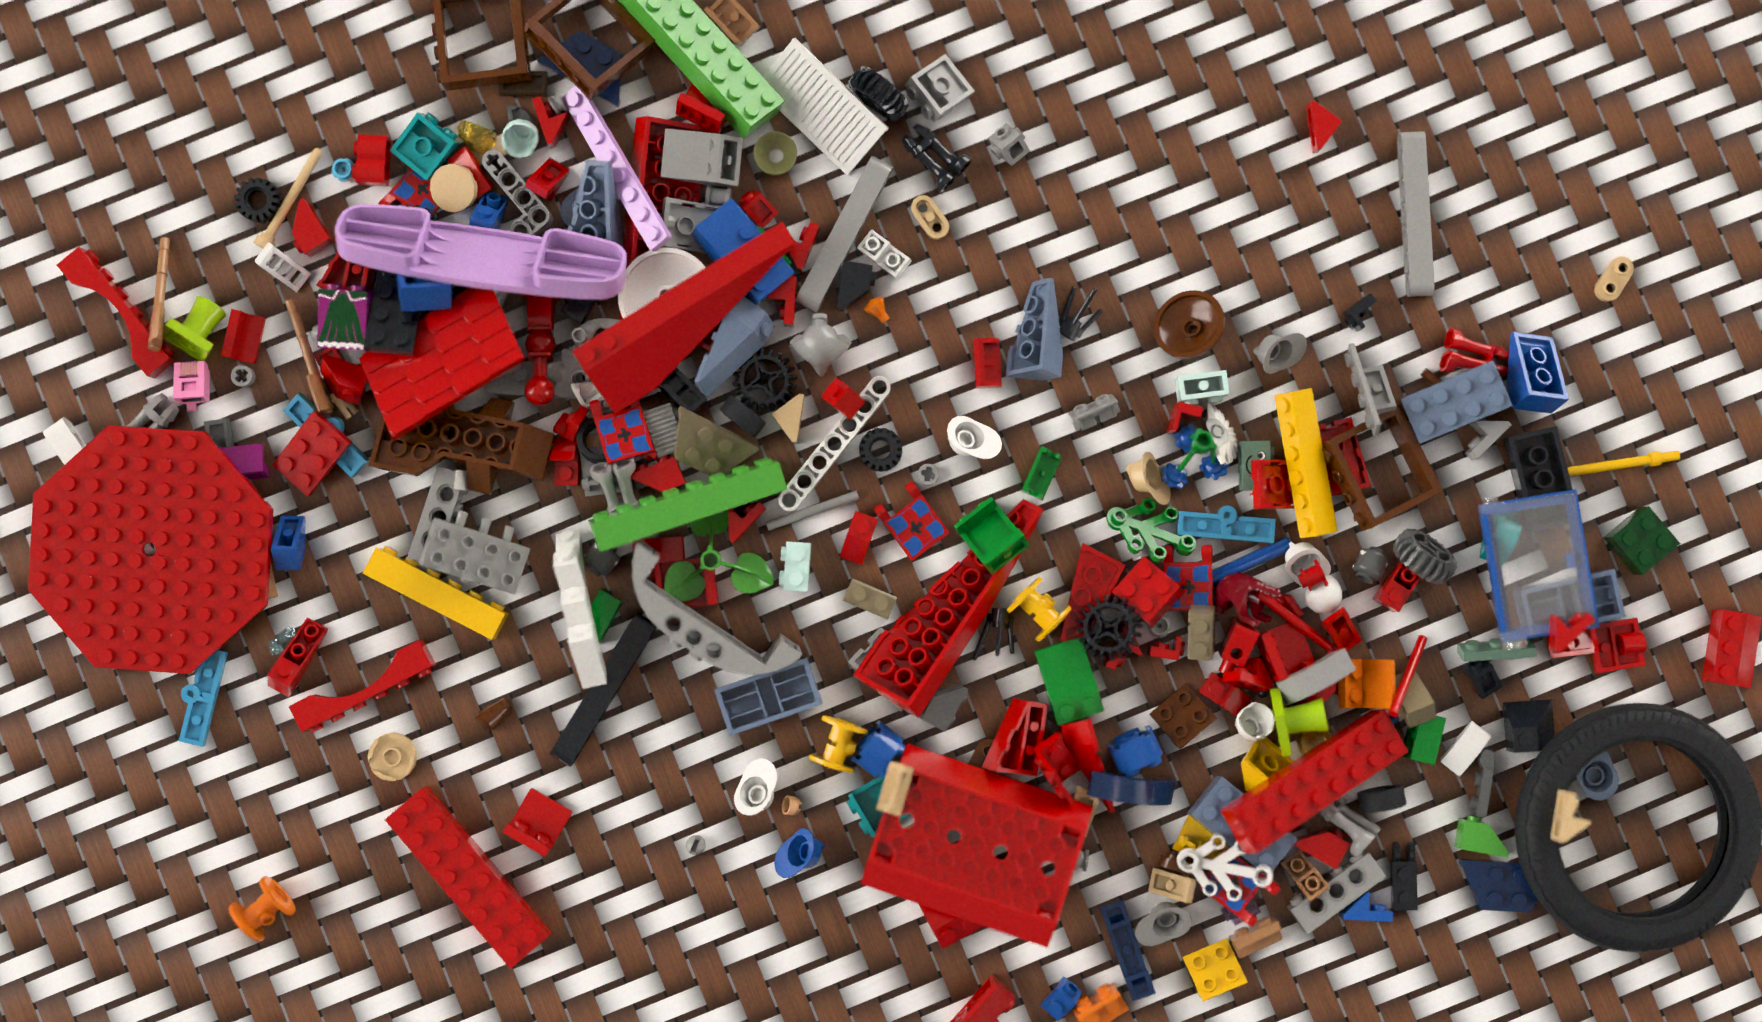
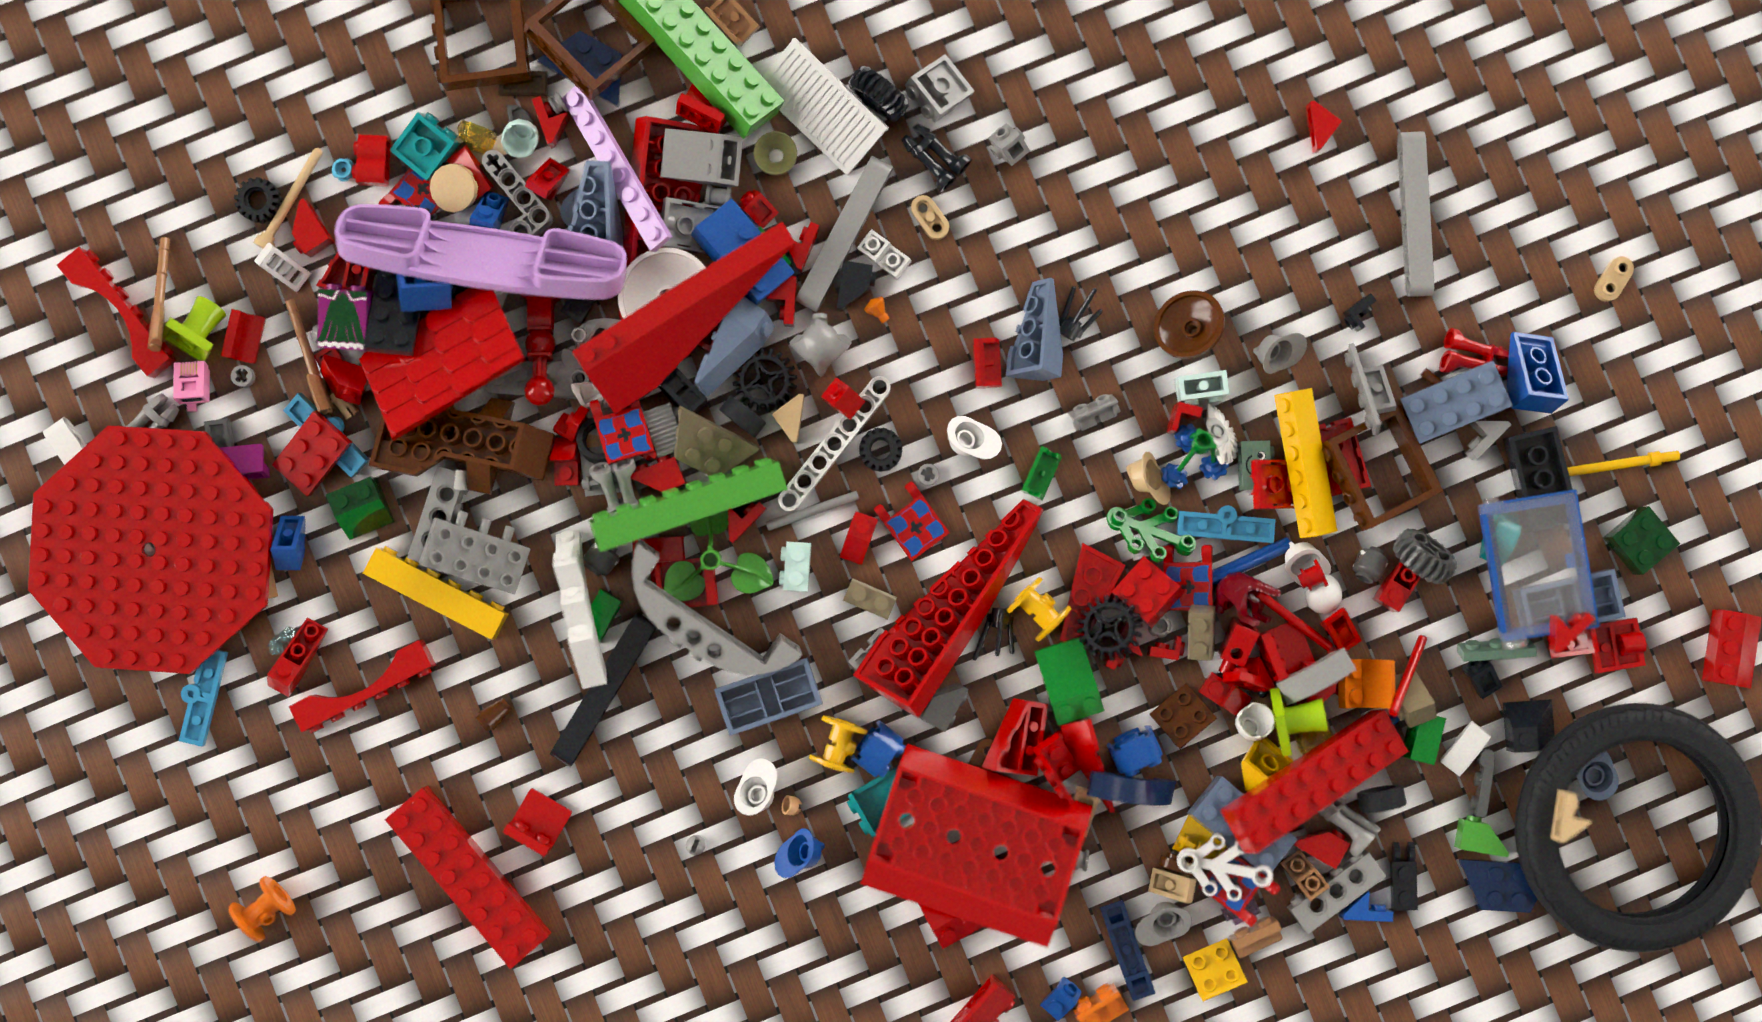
(360, 507): none -> dark green slope
(392, 756): tan tile -> none
(895, 788): tan hinge -> none
(991, 535): green panel -> none
(1289, 603): red arm -> none

